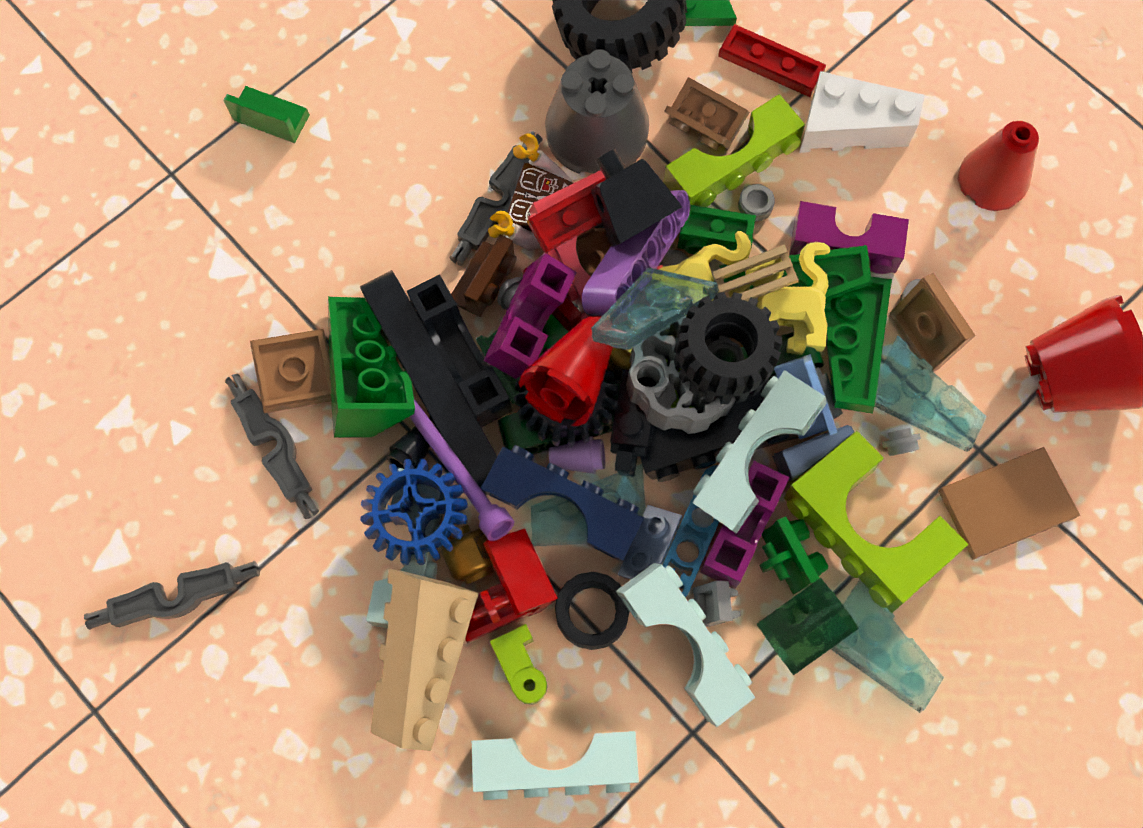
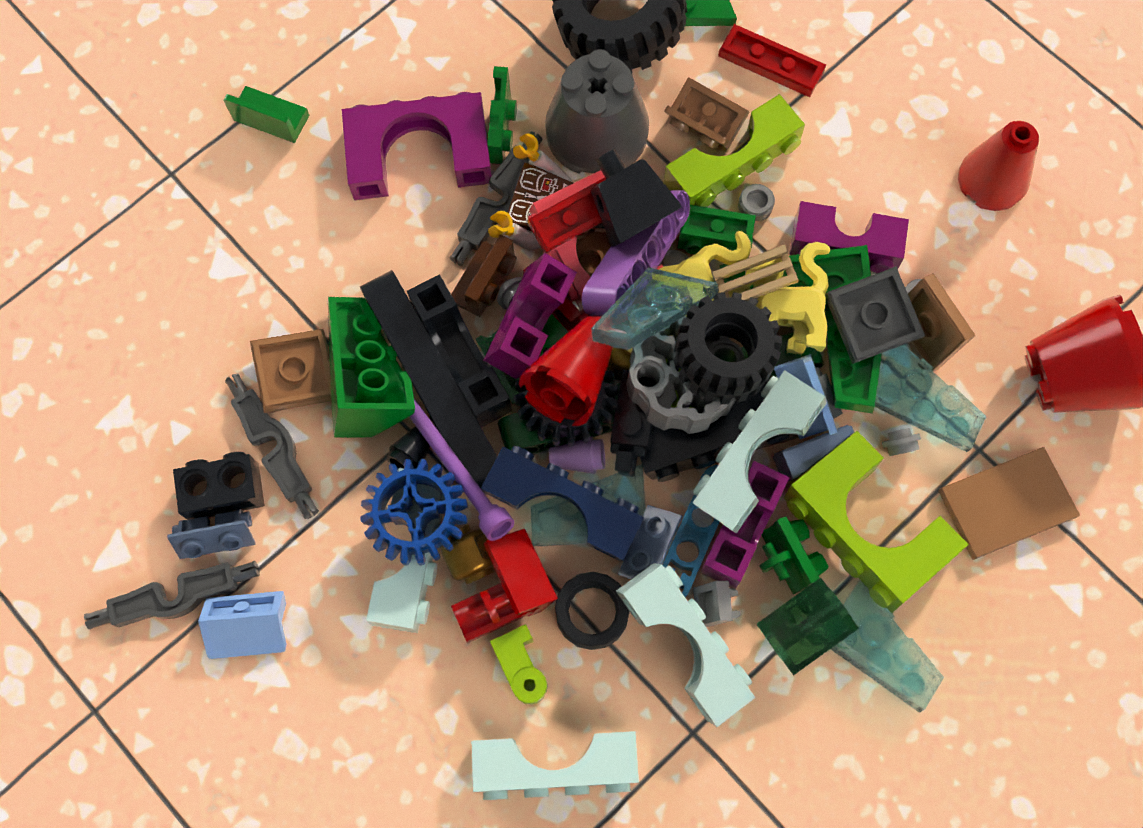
(197, 538): none -> sand blue hinge
(218, 495): none -> black brick
(243, 624): none -> light blue panel
(374, 128): none -> magenta arch
(419, 657): tan wedge -> none
(502, 111): none -> green wing
(860, 114): white wedge -> none
(874, 315): none -> dark grey tile

